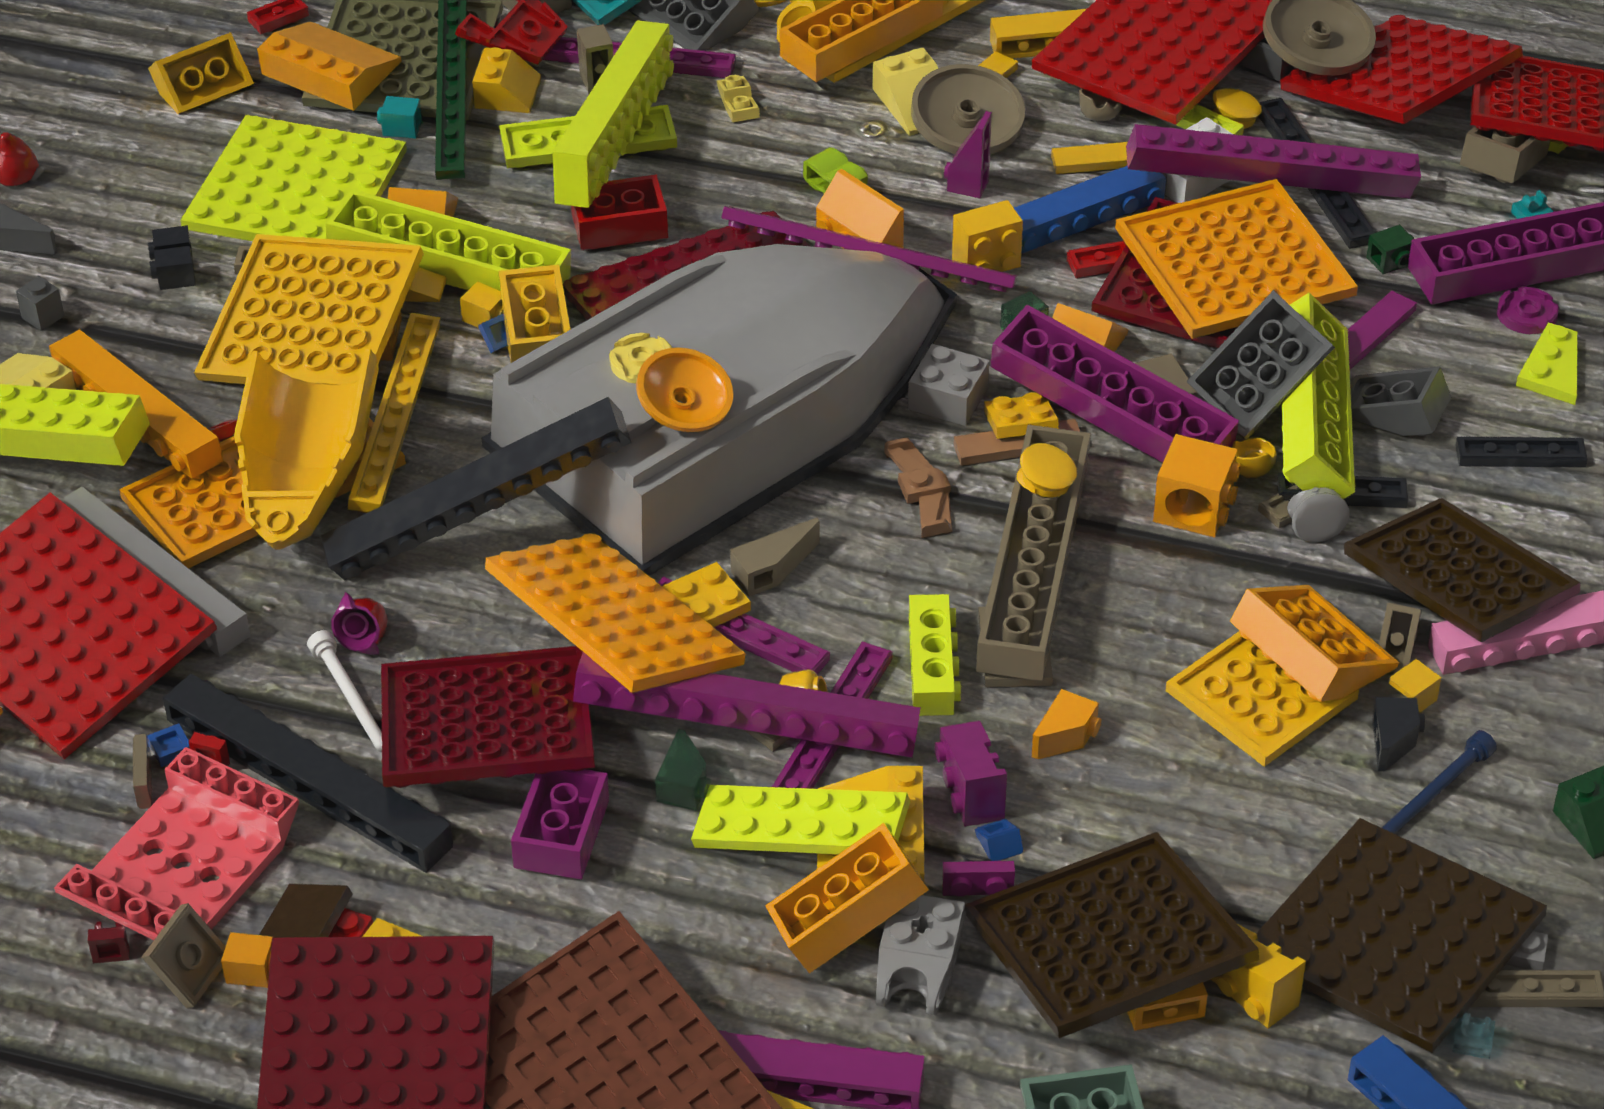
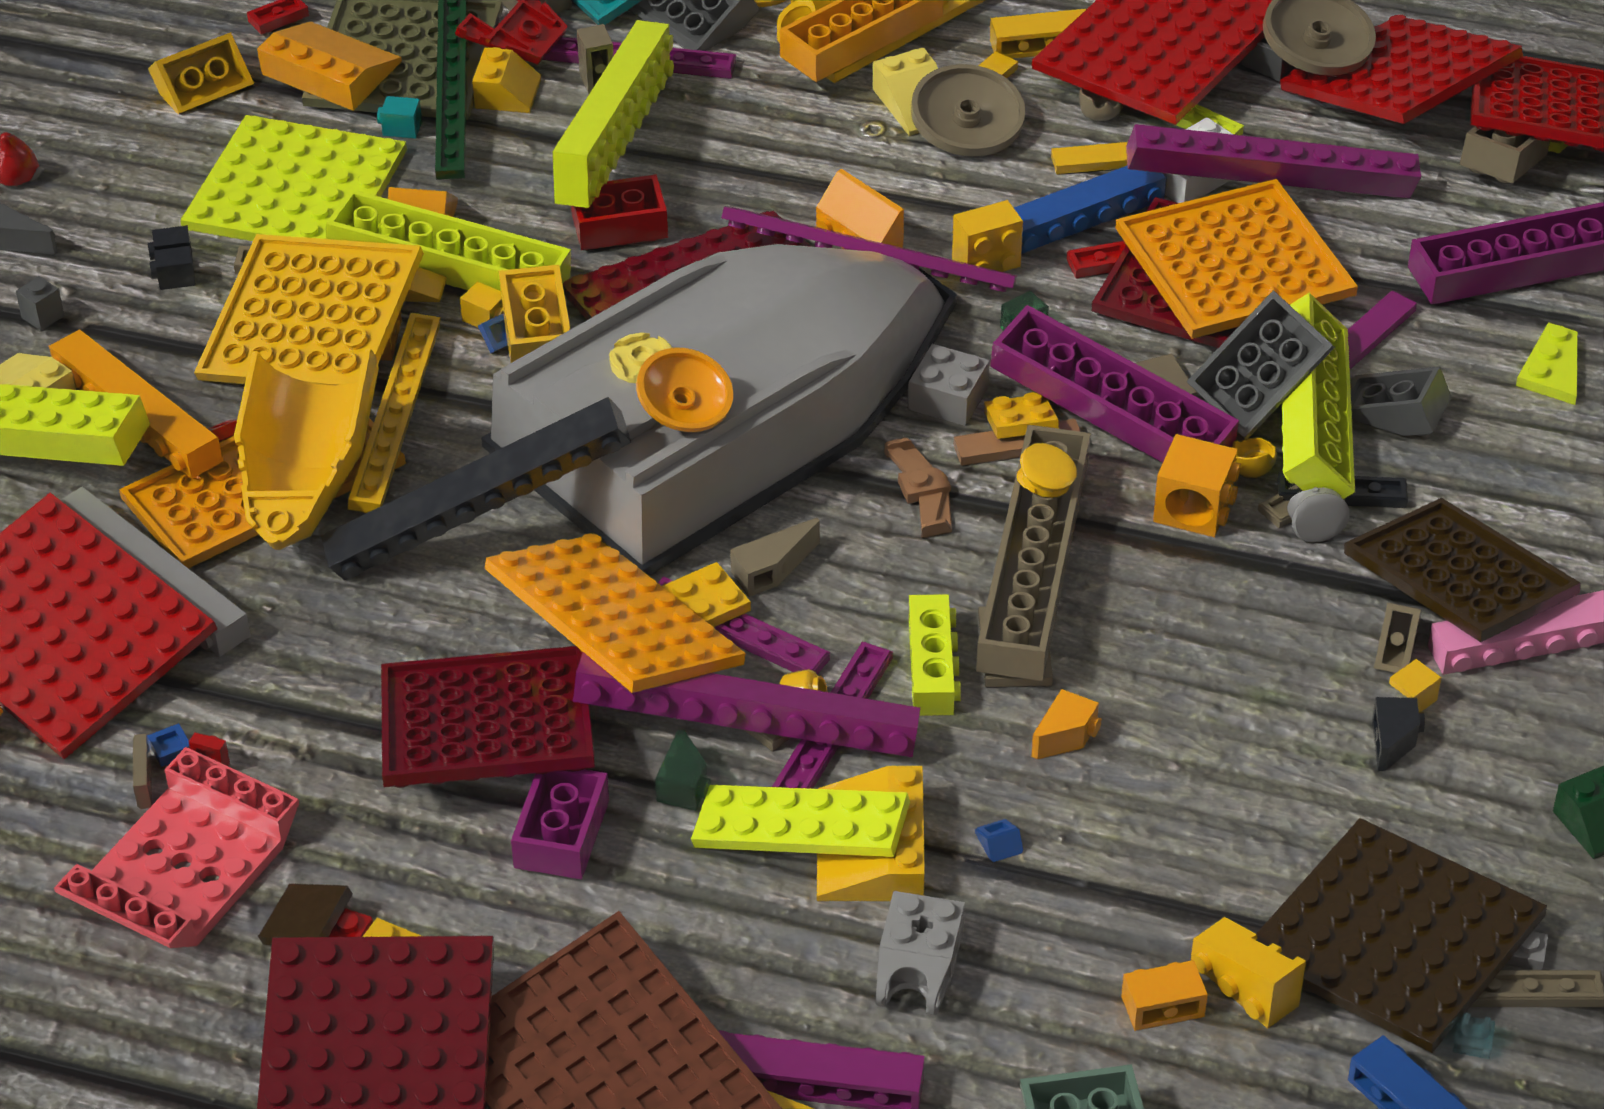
(108, 943): dark red tile -> none
(186, 955): dark tan tile -> none
(247, 959): light orange brick -> none
(311, 773): black brick -> none
(324, 648): white piece -> none
(359, 624): magenta hat -> none
(534, 141): neon yellow plate -> none
(737, 98): light yellow slope -> none
(822, 167): lime brick -> none
(846, 898): light orange brick -> none
(970, 166): magenta slope -> none
(972, 773): magenta wedge -> none
(977, 877): magenta plate -> none
(1095, 328): light orange slope -> none
(1110, 934): dark brown plate -> none
(1237, 106): yellow piece -> none
(1251, 699): yellow plate -> none
(1311, 640): light orange slope -> none
(1335, 204): black tile -> none
(1389, 249): dark green brick -> none
(1478, 748): dark blue piece -> none
(1521, 451): black tile -> none
(1527, 310): magenta tile -> none
(1531, 206): teal tile -> none

